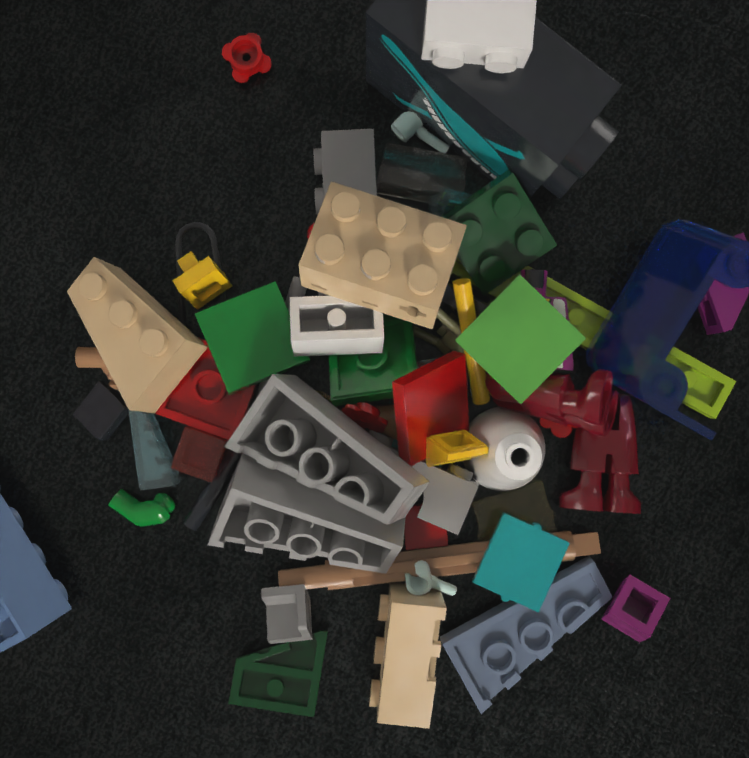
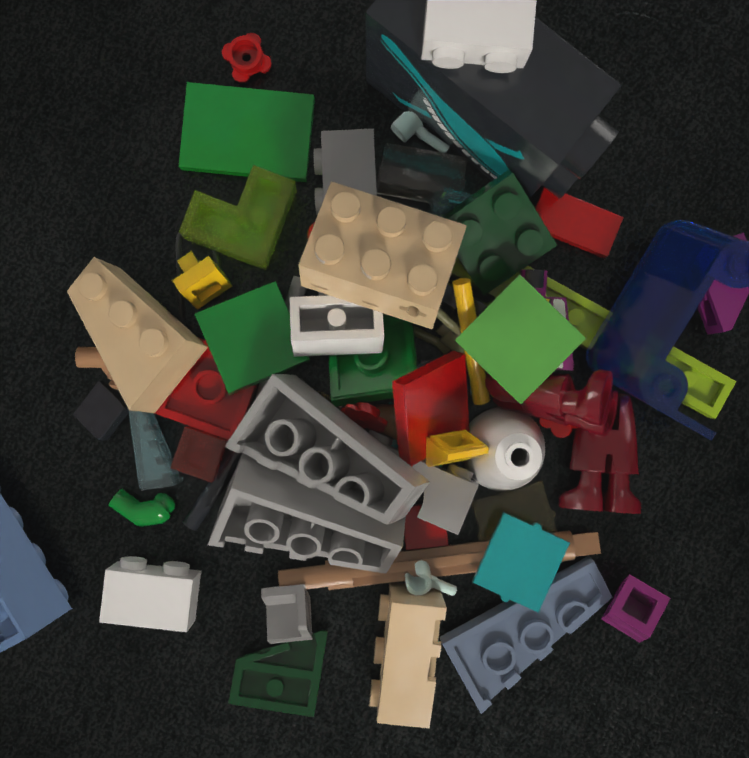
(150, 594): none -> white brick
(244, 127): none -> green tile
(245, 230): none -> clear neon green brick
(578, 222): none -> red tile

